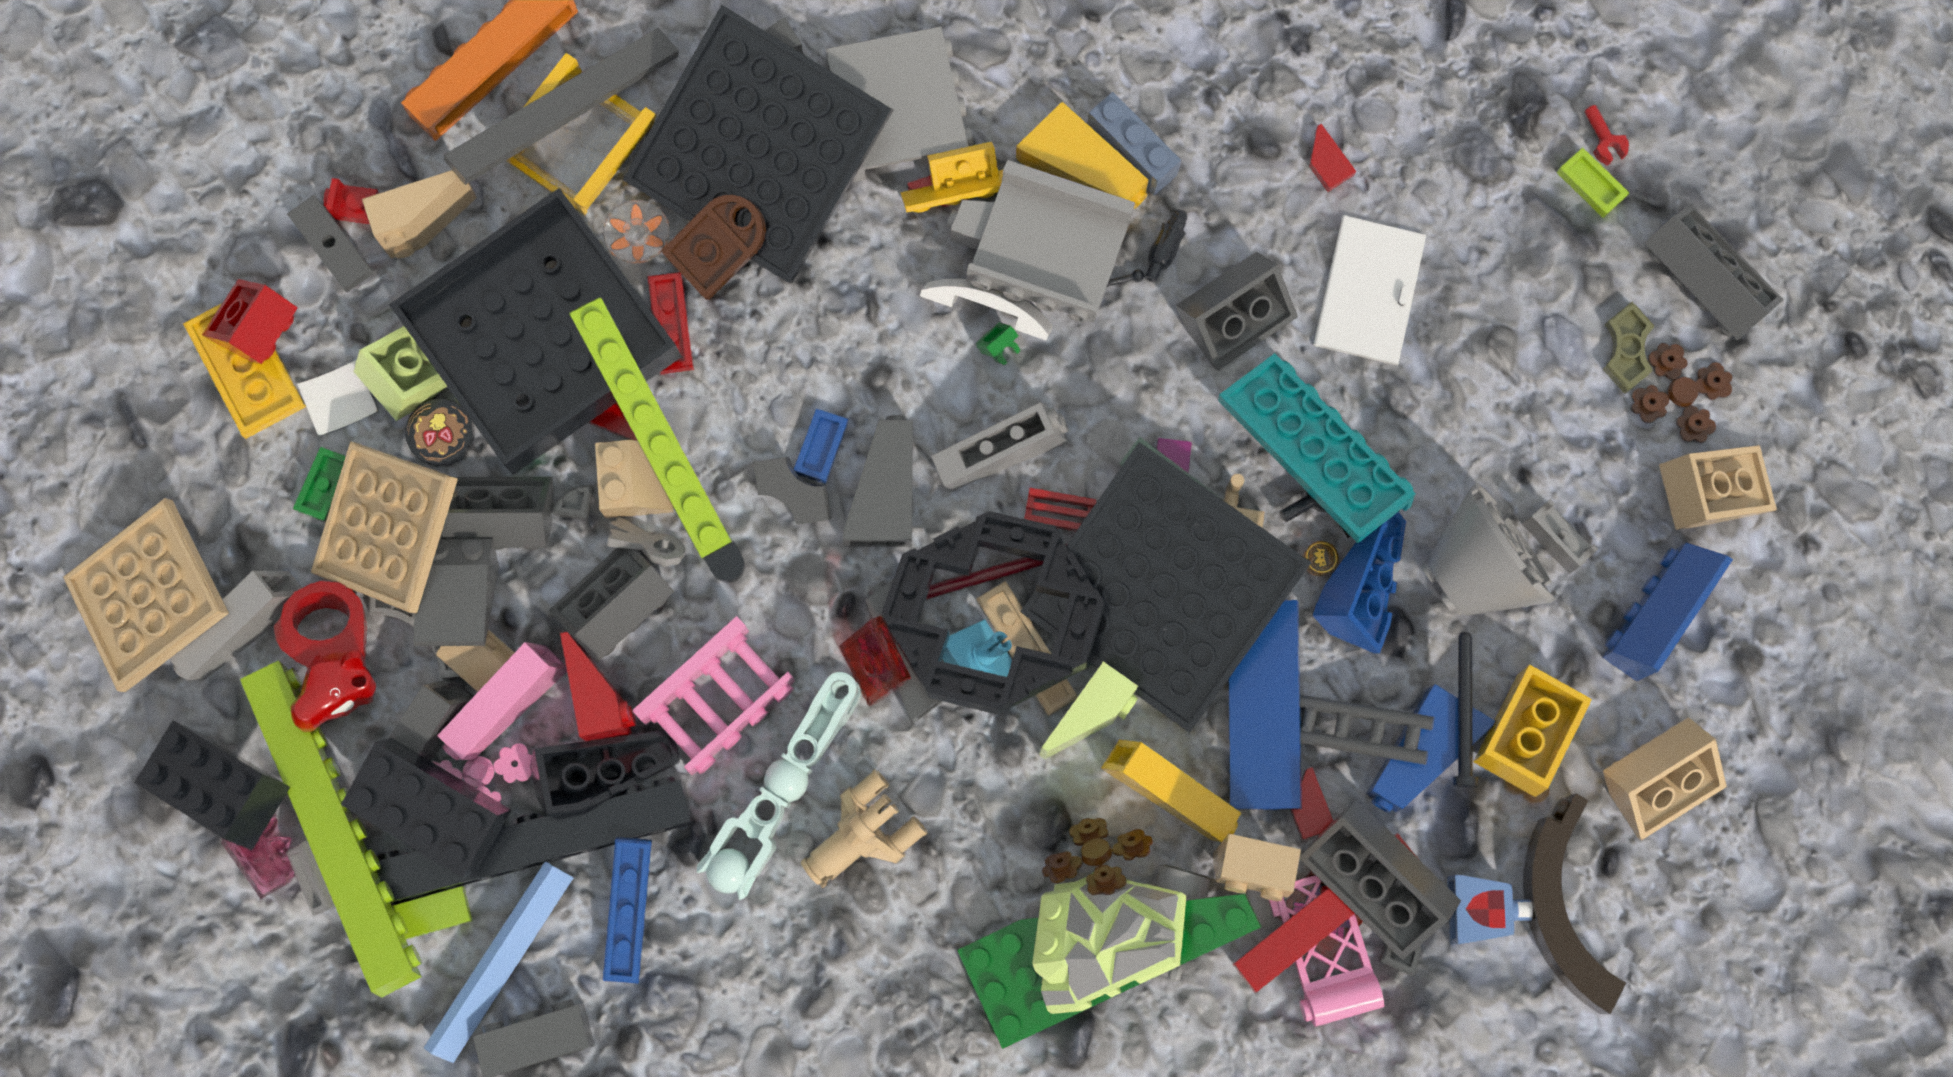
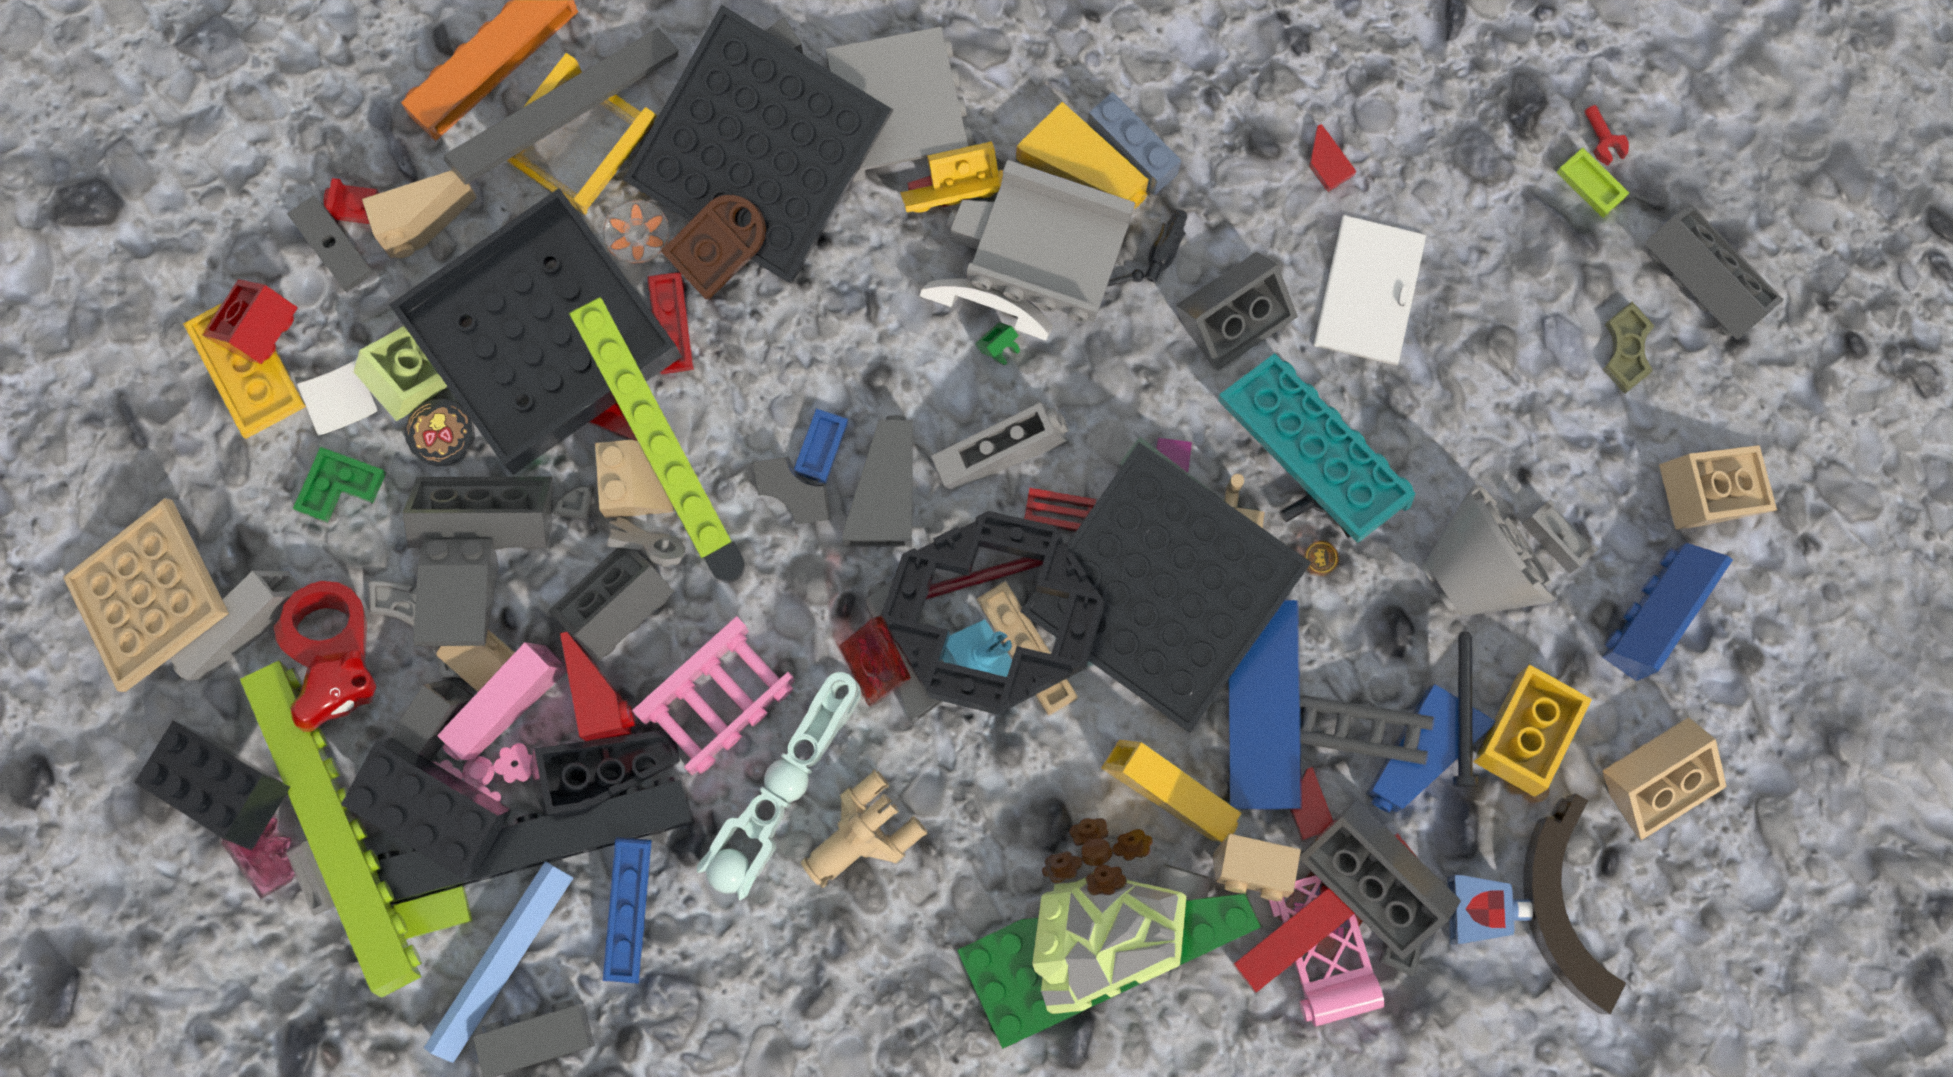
(384, 526): tan tile -> none
(1096, 707): yellowish green slope -> none
(1358, 591): blue wedge -> none
(1682, 392): reddish brown plant -> none

